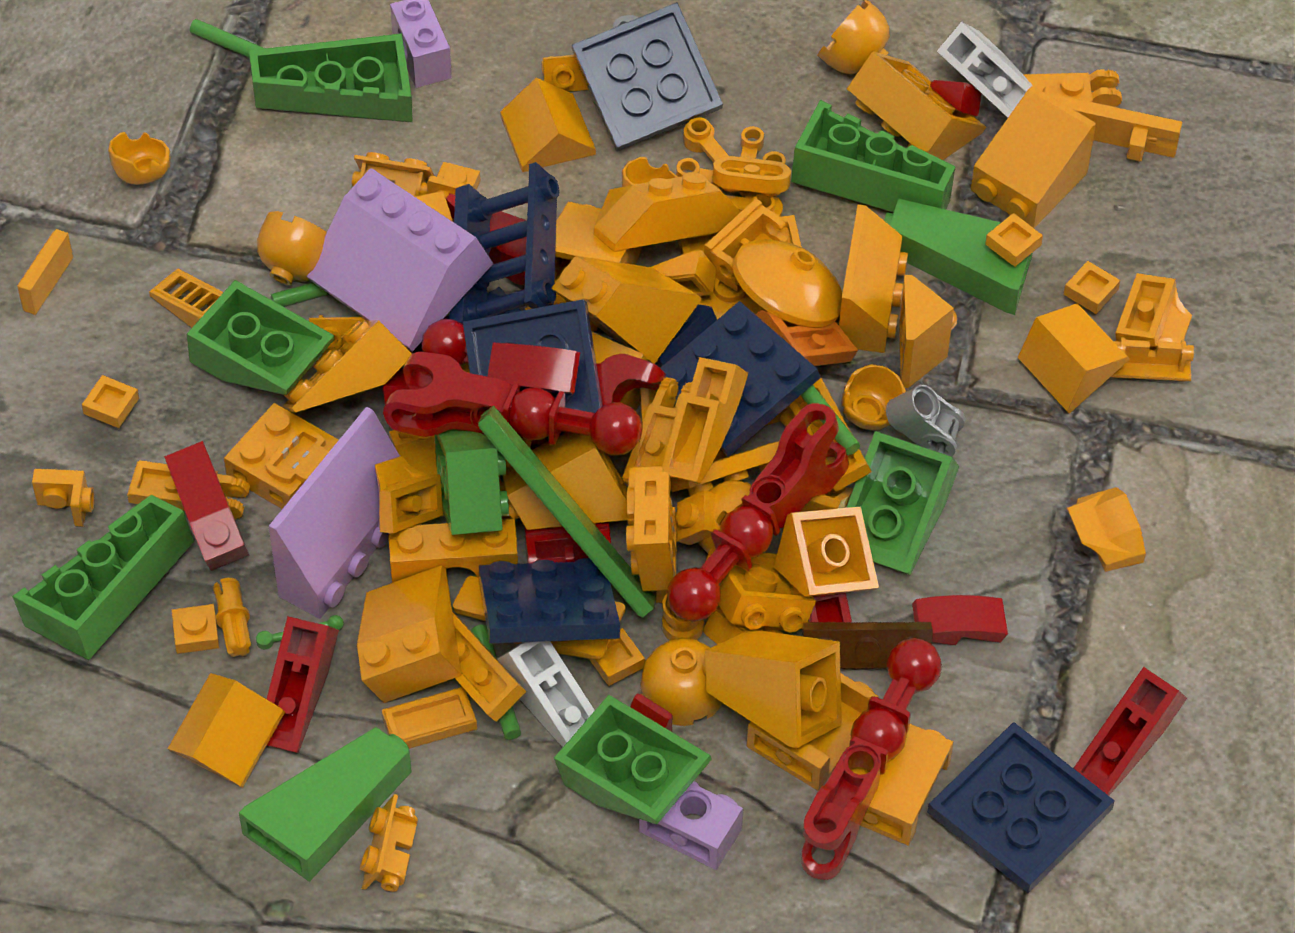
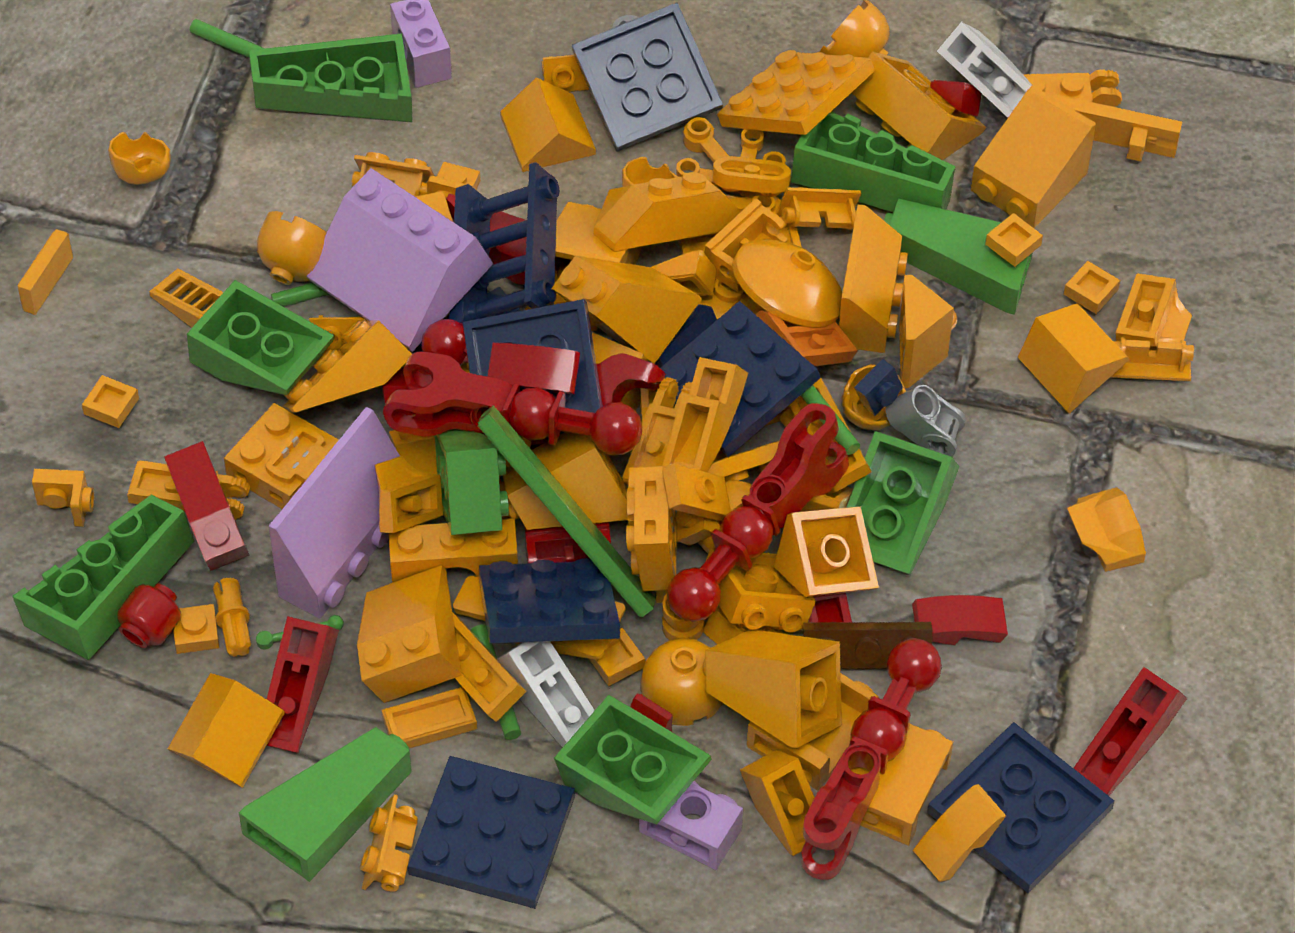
(148, 615): none -> red head
(492, 832): none -> dark blue plate
(696, 492): none -> light orange plate
(780, 796): none -> light orange slope
(795, 92): none -> light orange plate
(808, 205): none -> light orange hinge
(879, 387): none -> dark blue plate
(958, 831): none -> light orange slope

